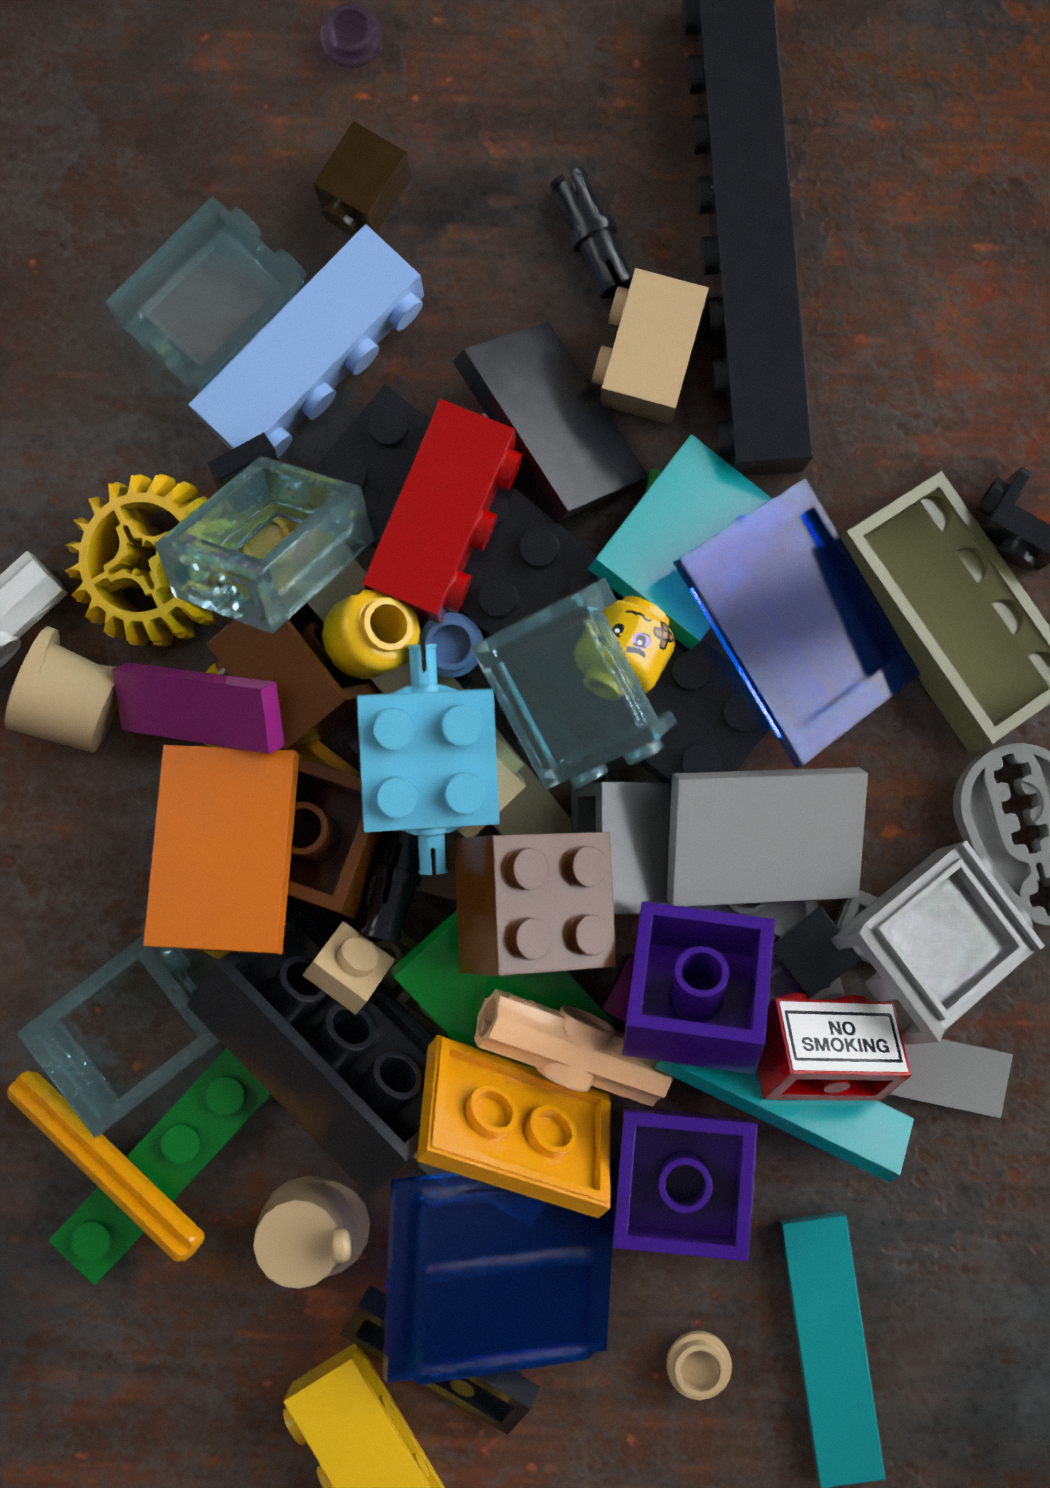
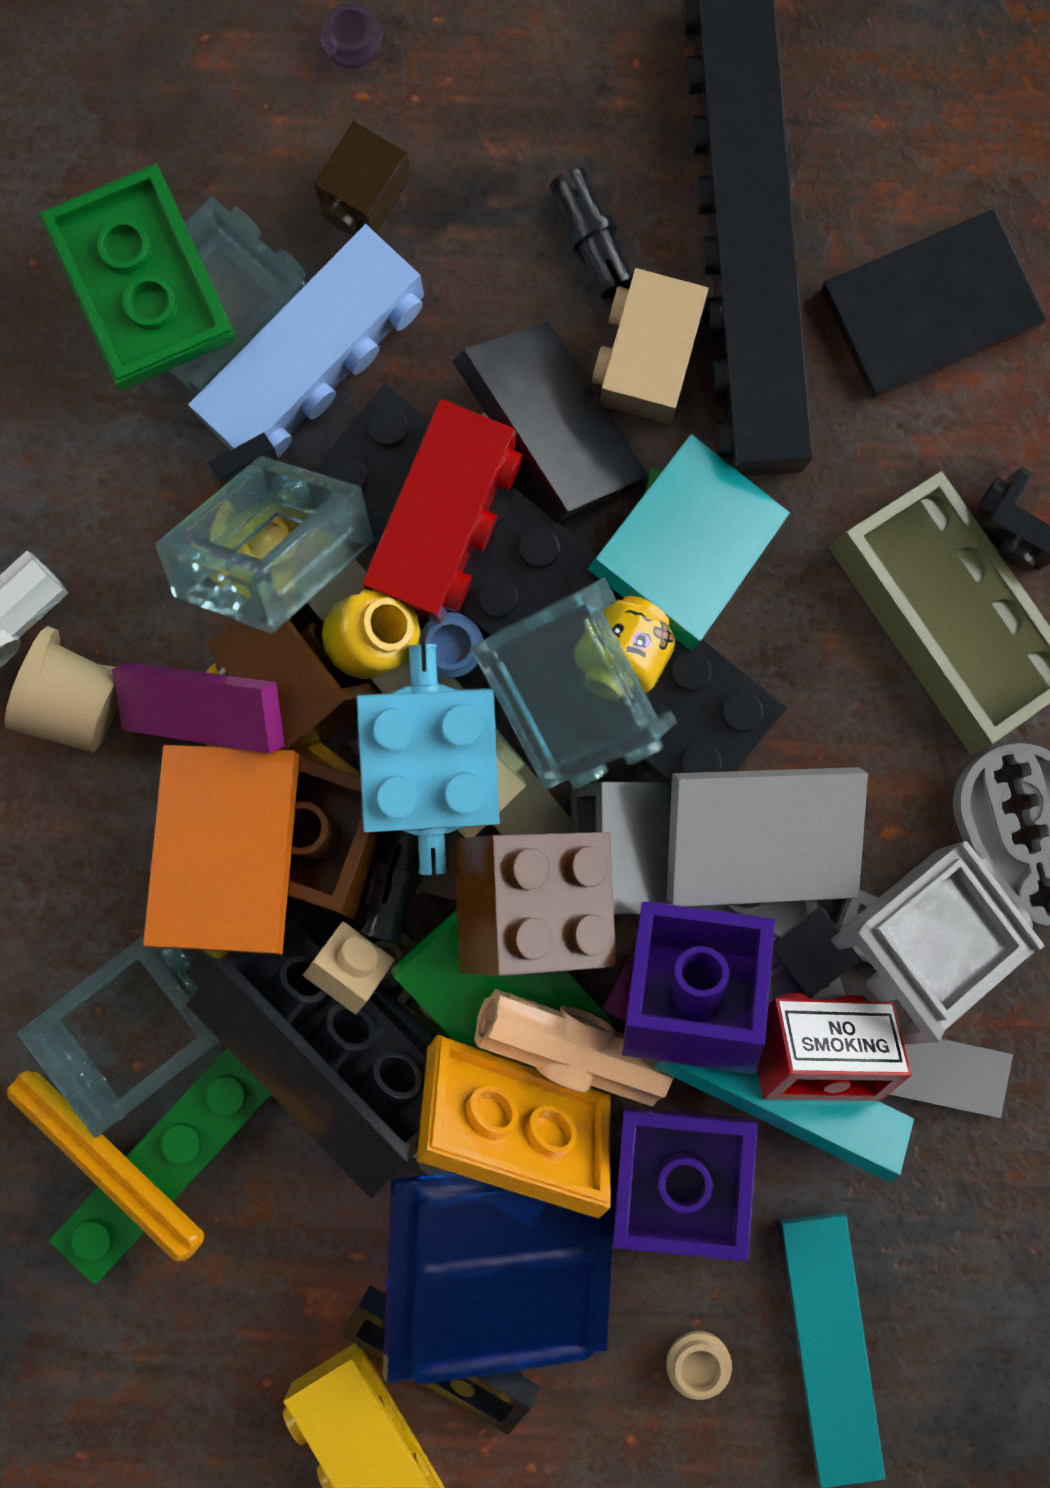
(106, 573): yellow gear -> none
(137, 277): none -> green tile
(310, 1231): tan hat -> none
(798, 621): clear blue piece -> none
(933, 303): none -> black tile

